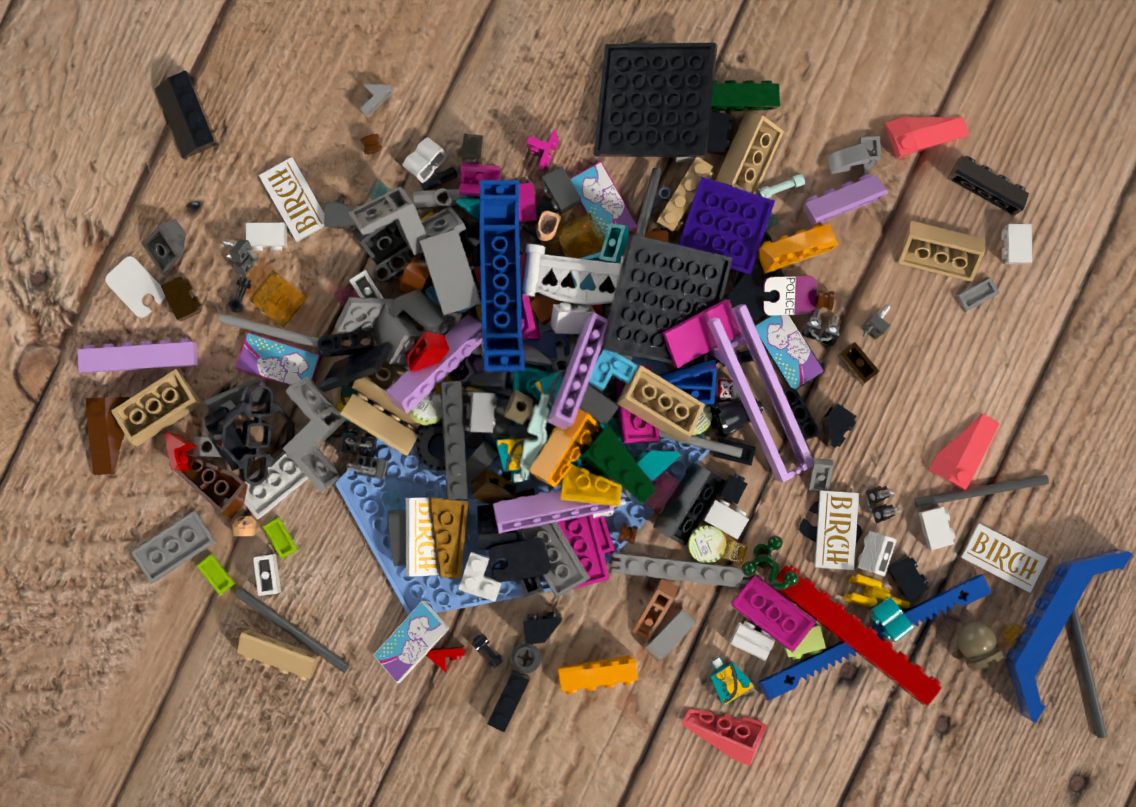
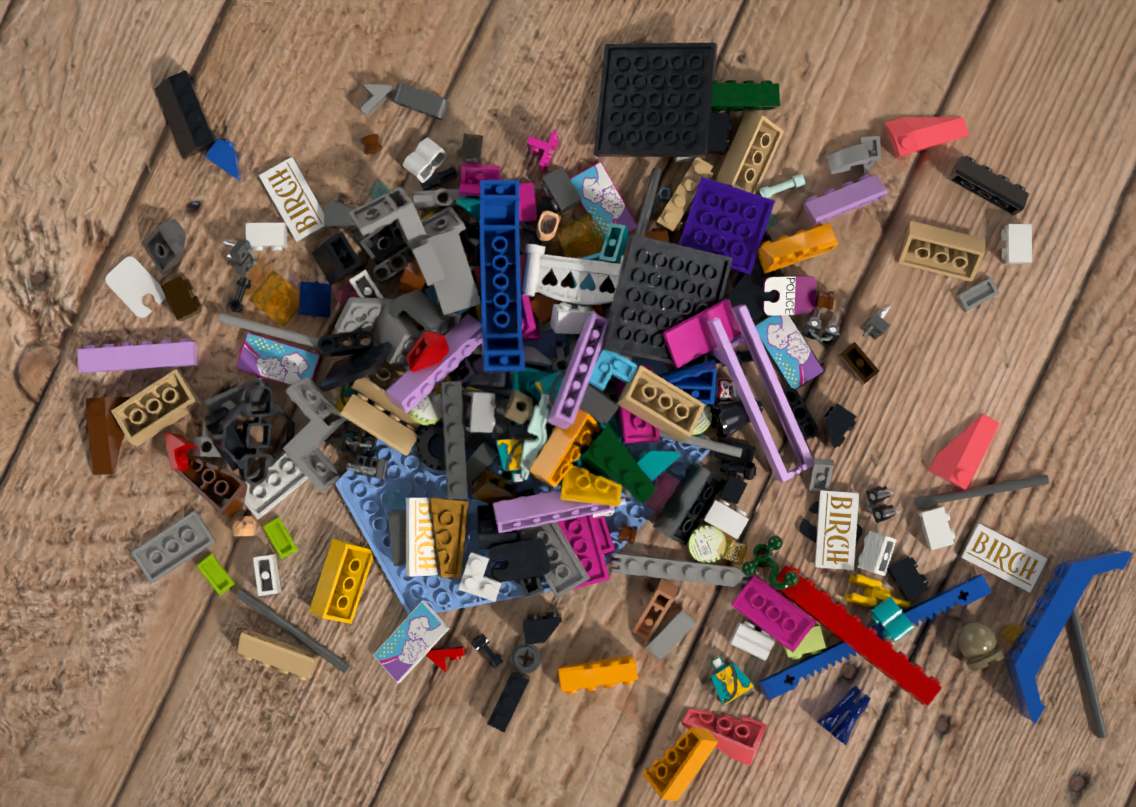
(225, 157): none -> blue slope
(314, 299): none -> clear blue piece
(337, 258): none -> black slope
(341, 581): none -> yellow slope
(420, 101): none -> dark grey beam
(429, 264): none -> light grey tile
(681, 763): none -> light orange wedge
(748, 470): none -> black bar
(844, 729): none -> clear blue piece

